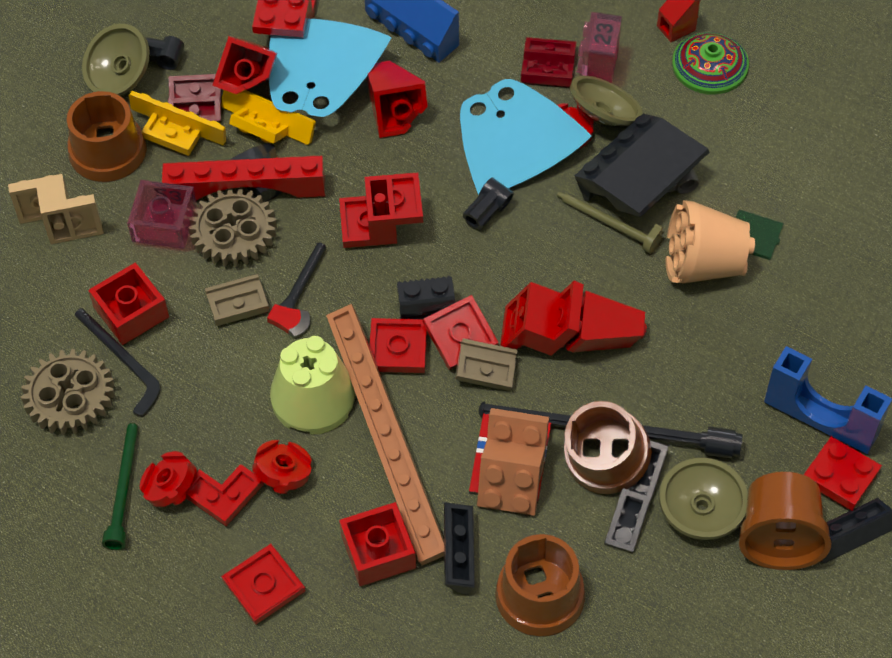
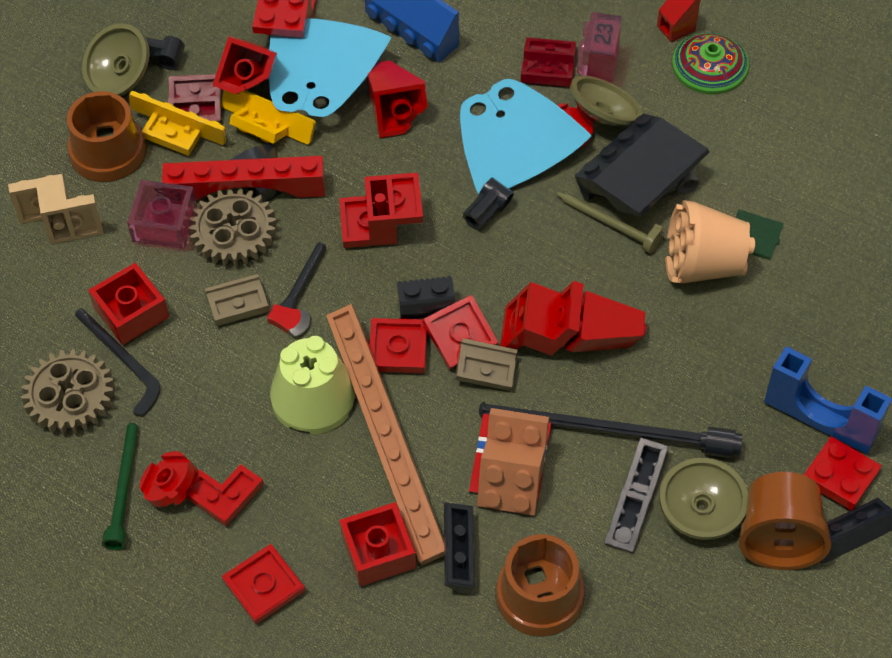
(278, 477): red plate -> none
(606, 423): dark orange piece -> none

